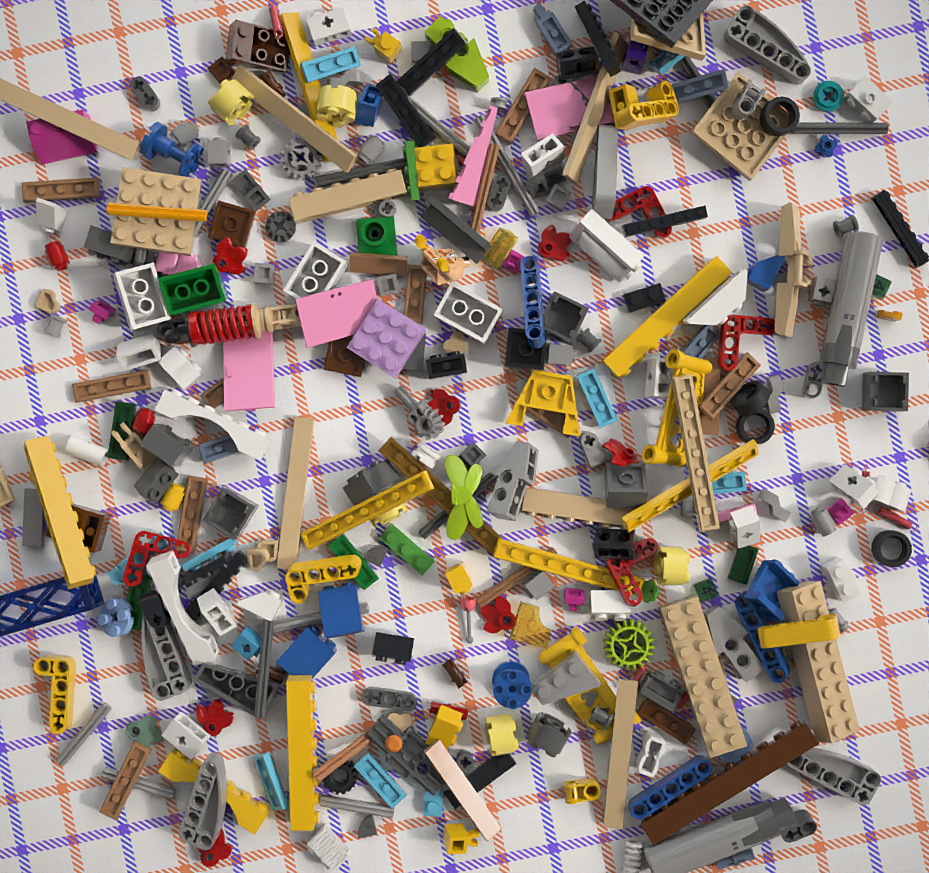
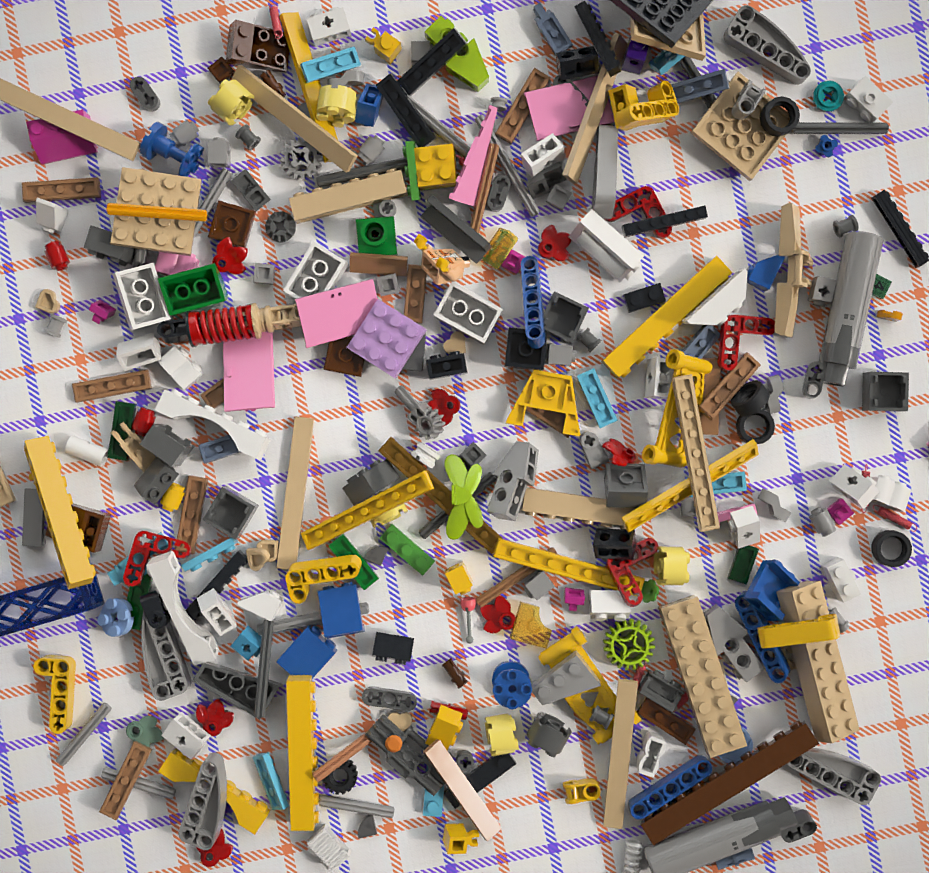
(205, 571): black plate -> none
(272, 674): reddish brown pin -> none
(380, 780): medium azure plate -> none
(705, 590): clear green tile -> none

